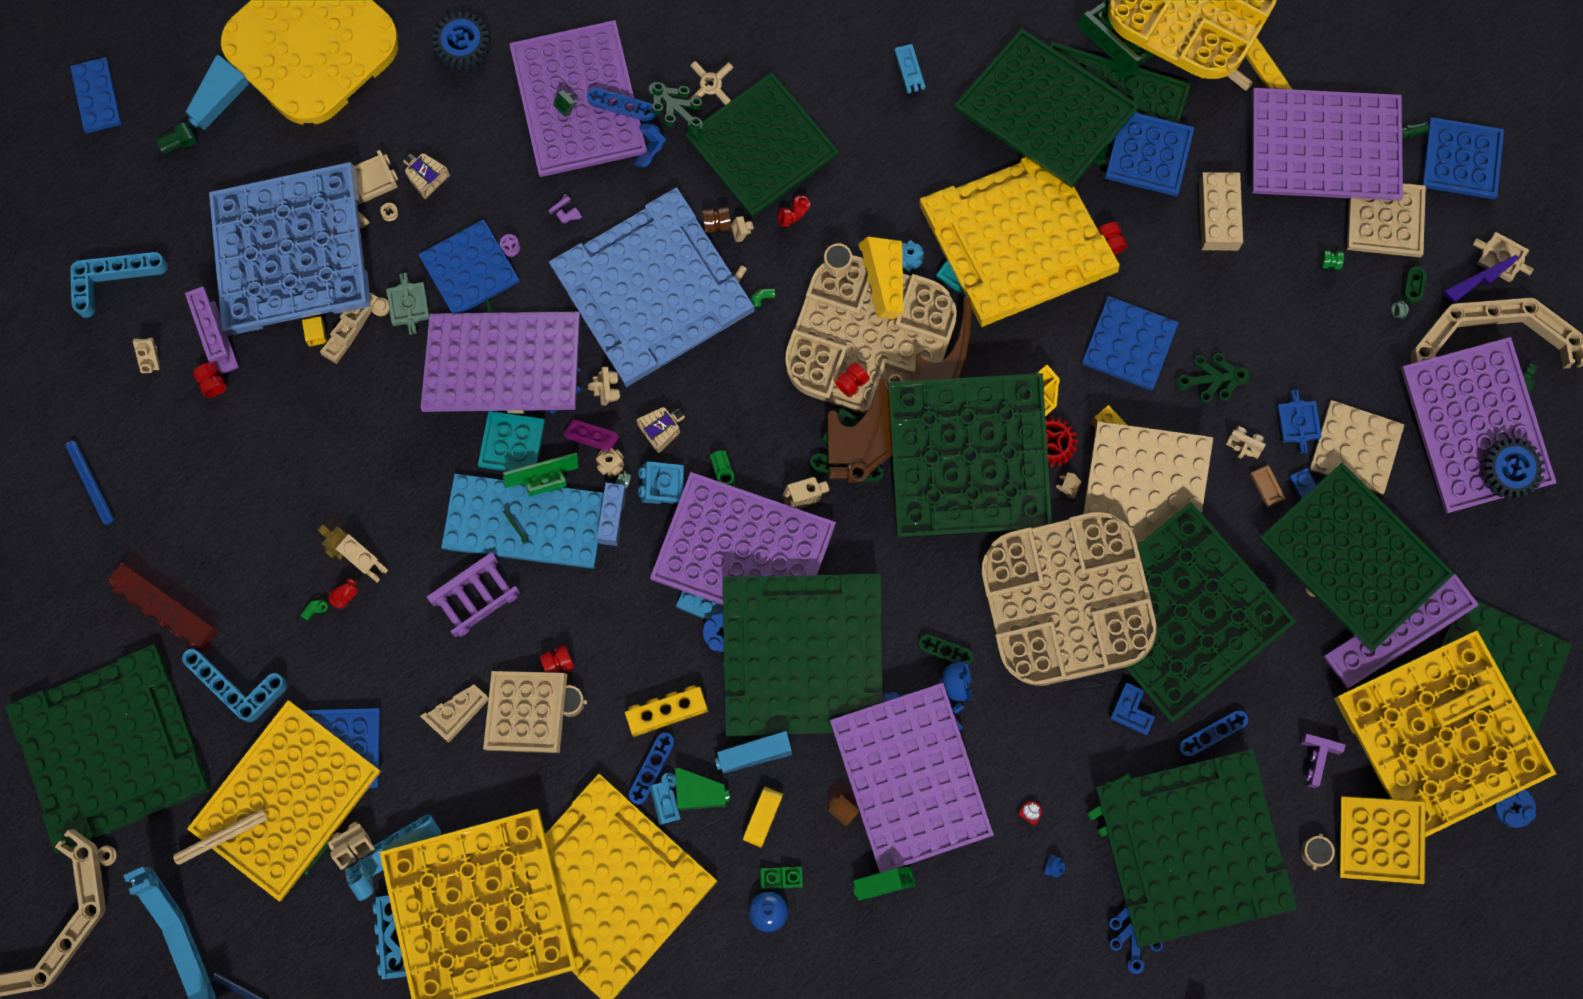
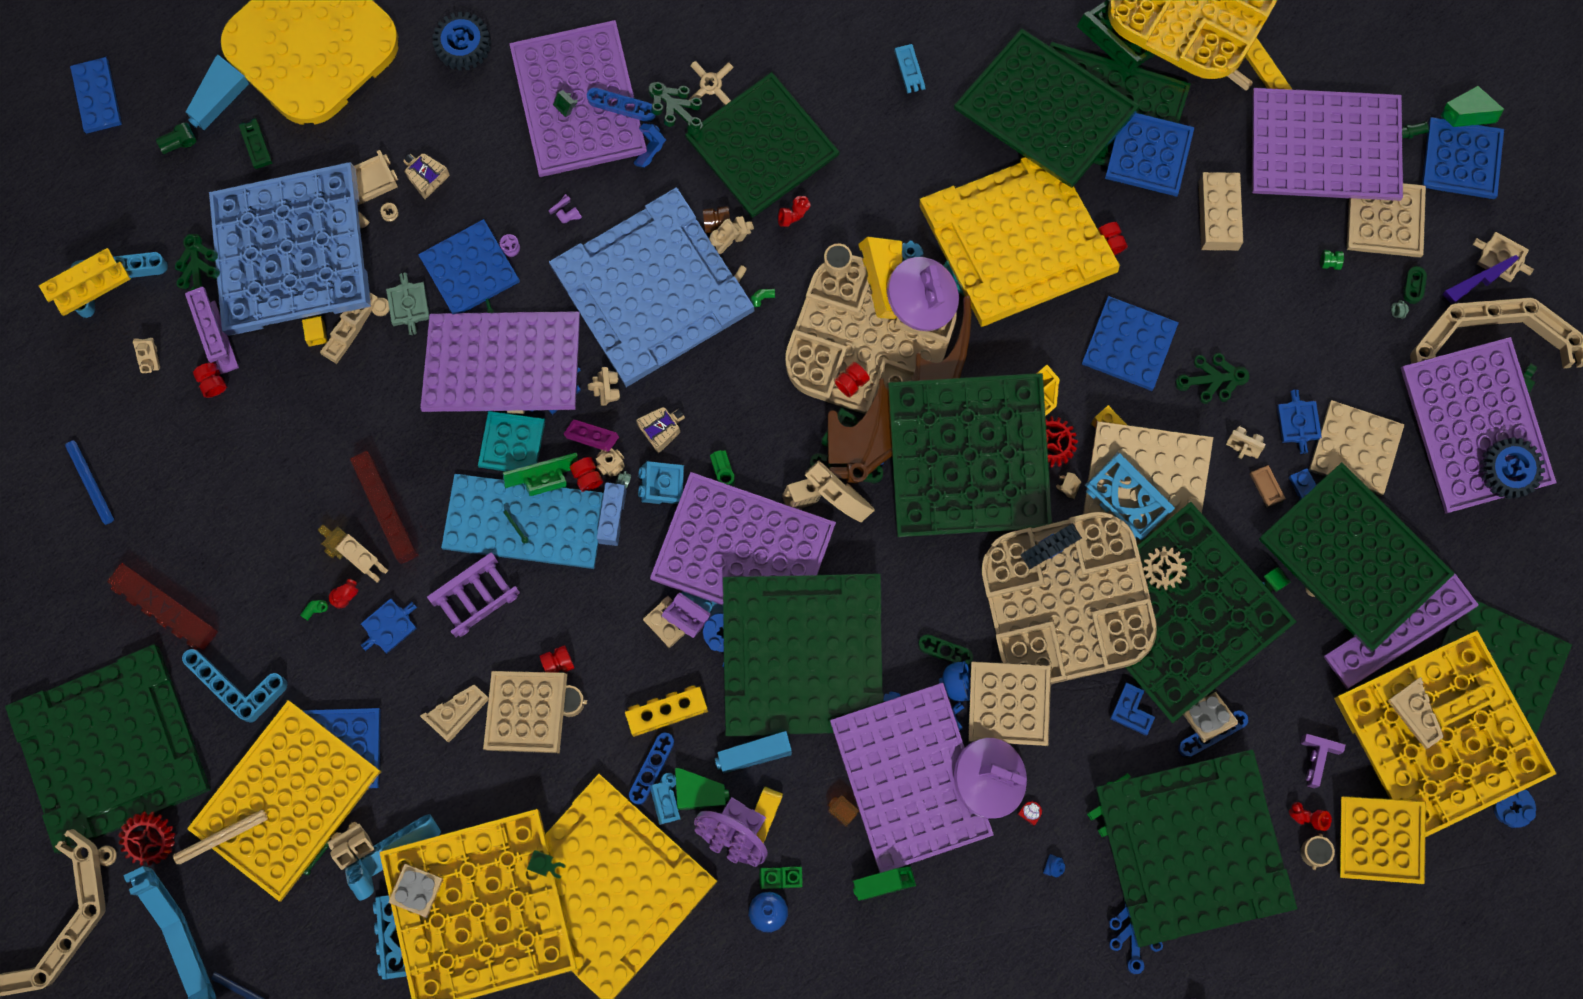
(85, 282): none -> yellow fence
(142, 854): none -> red gear
(193, 244): none -> dark green plant
(255, 144): none -> dark green plate
(384, 507): none -> clear red brick
(388, 626): none -> blue plate
(415, 890): none -> light grey piece
(542, 864): none -> dark green plate
(587, 476): none -> red wheel
(661, 627): none -> tan plate
(686, 615): none -> medium lavender bracket
(724, 235): none -> tan hips
(735, 829): none -> medium lavender bracket
(838, 493): none -> tan slope
(922, 294): none -> medium lavender bracket
(990, 778): none -> medium lavender bracket
(1010, 702): none -> tan plate
(1051, 546): none -> black wheel
(1126, 469): none -> dark azure fence
(1155, 568): none -> tan gear
(1210, 717): none -> light grey piece
(1276, 580): none -> green slope
(1319, 819): none -> red arm
(1415, 710): none -> tan wing
(1472, 109): none -> green slope

